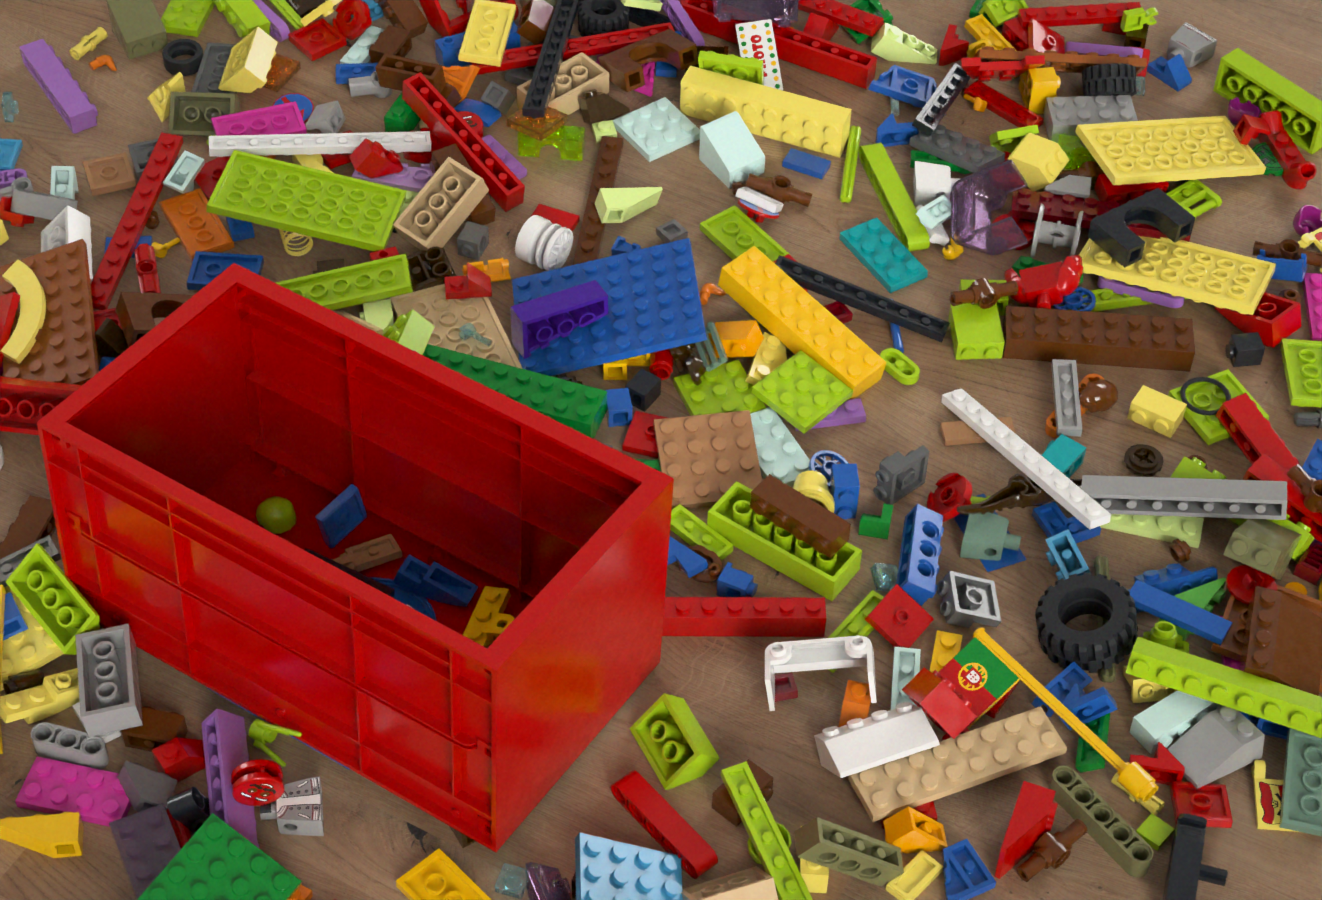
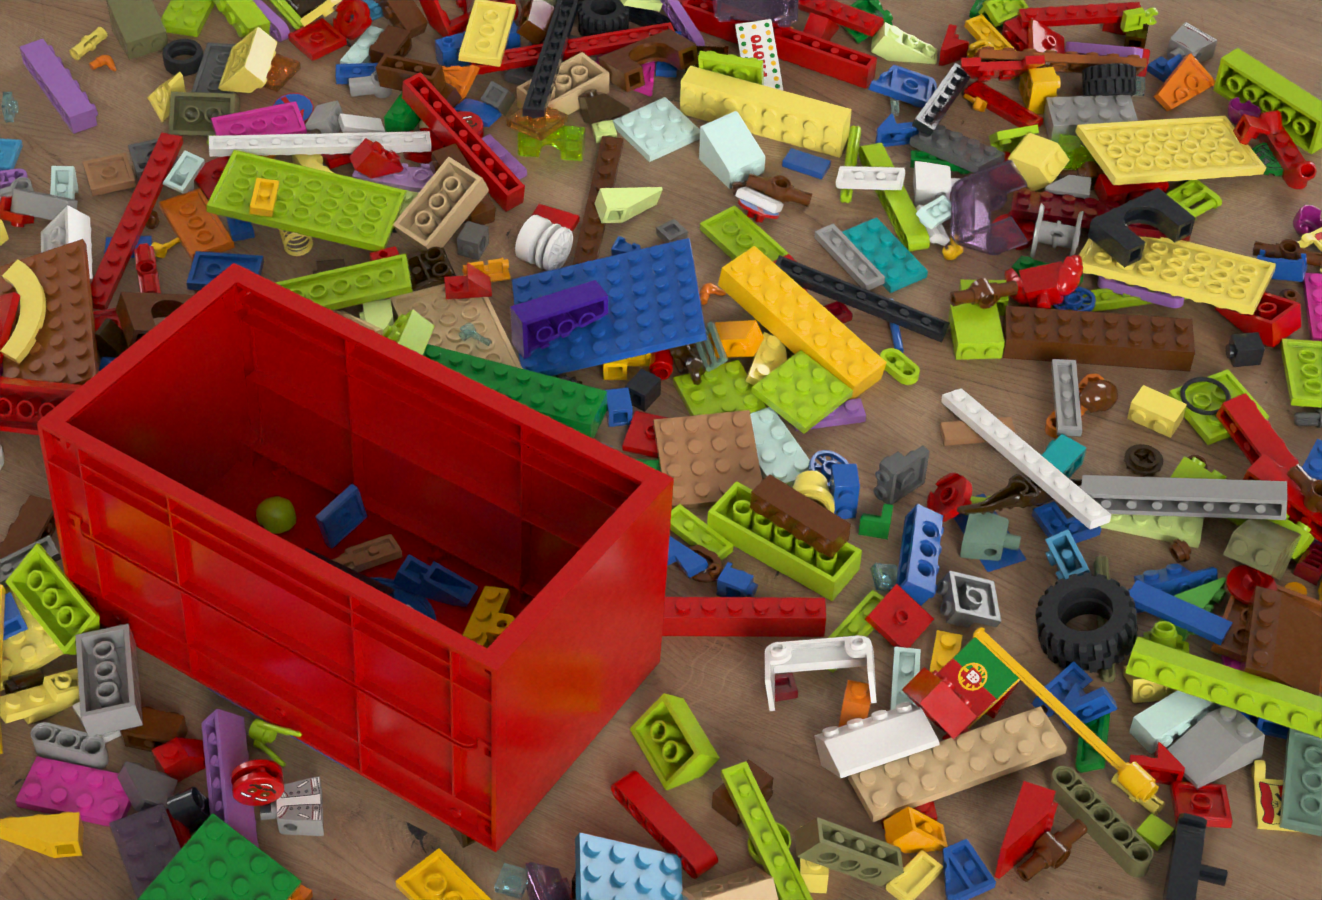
(264, 197): none -> yellow plate
(360, 124): none -> white tile
(849, 257): none -> light grey plate
(870, 178): none -> white plate
(1184, 83): none -> orange wing

